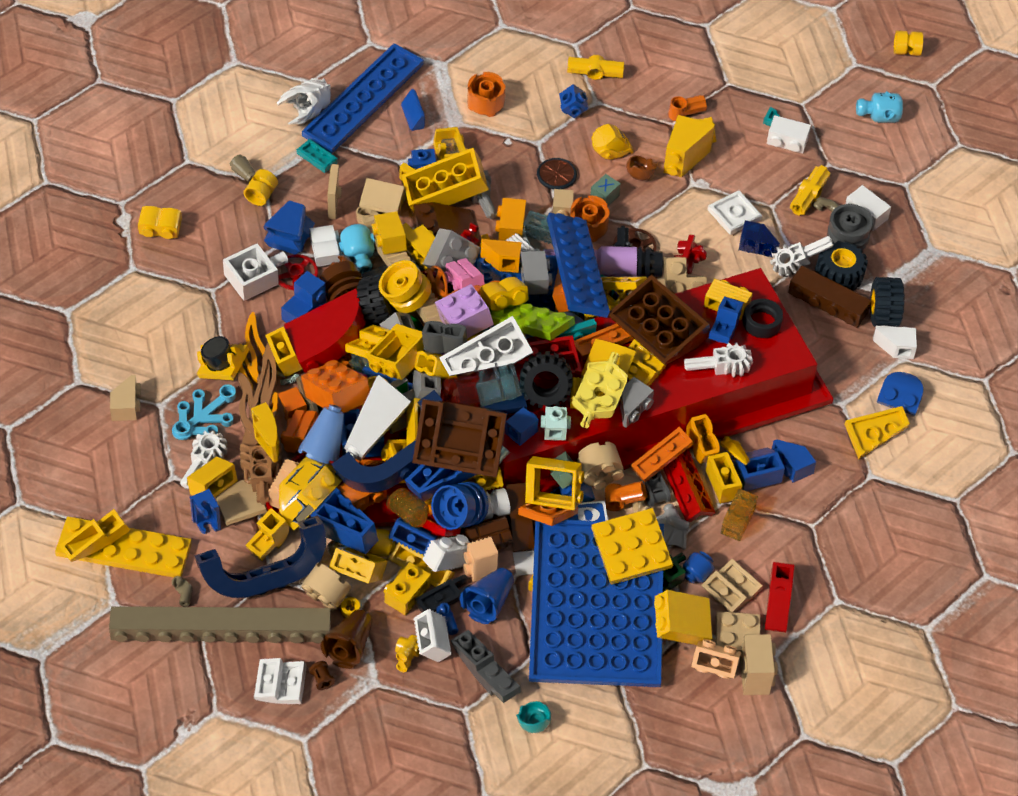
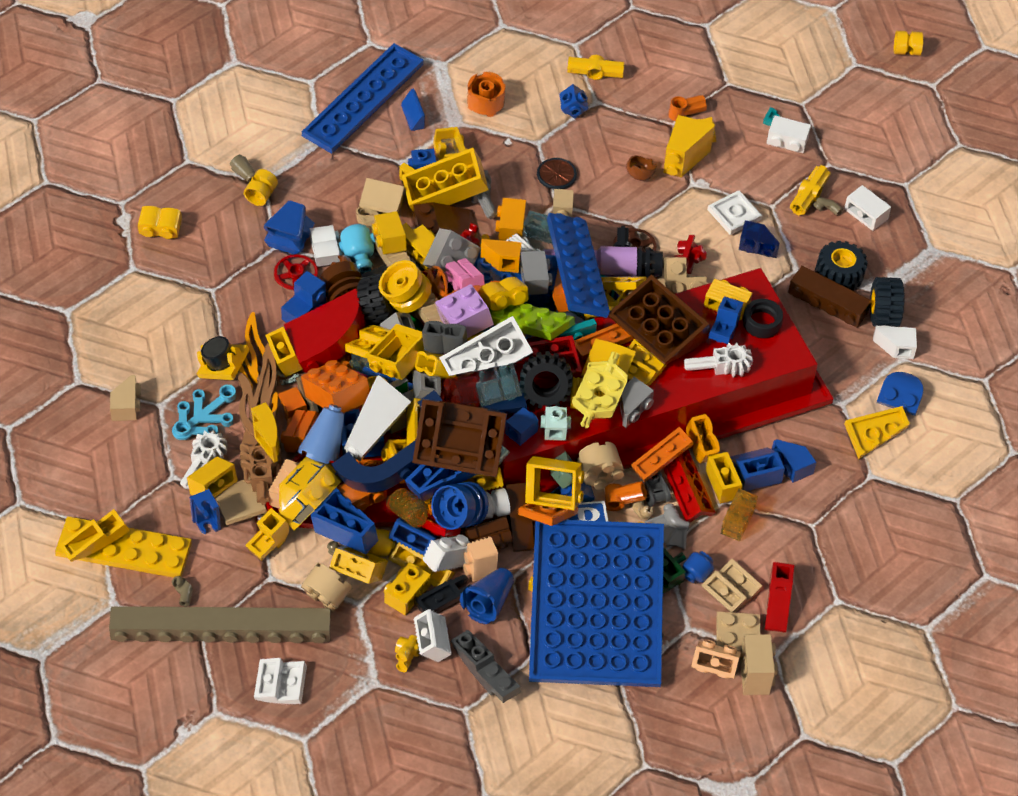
(253, 271): white brick -> none
(270, 576): dark blue arch -> none
(308, 99): white head -> none
(317, 155): teal plate -> none
(322, 675): reddish brown bush -> none
(334, 191): tan plate -> none
(348, 640): reddish brown cone -> none
(350, 601): yellow bush -> none
(445, 610): blue arm -> none
(524, 562): white sticker -> none
(534, 717): teal hair -> none
(595, 213): orange brick -> none
(607, 189): sand green brick -> none
(610, 142): yellow helmet -> none
(631, 546): yellow plate -> none
(682, 617): yellow brick -> none
(735, 448): yellow bar -> none
(798, 254): white gear -> none
(850, 224): dark grey wheel -> none
(882, 108): medium azure piece -> none

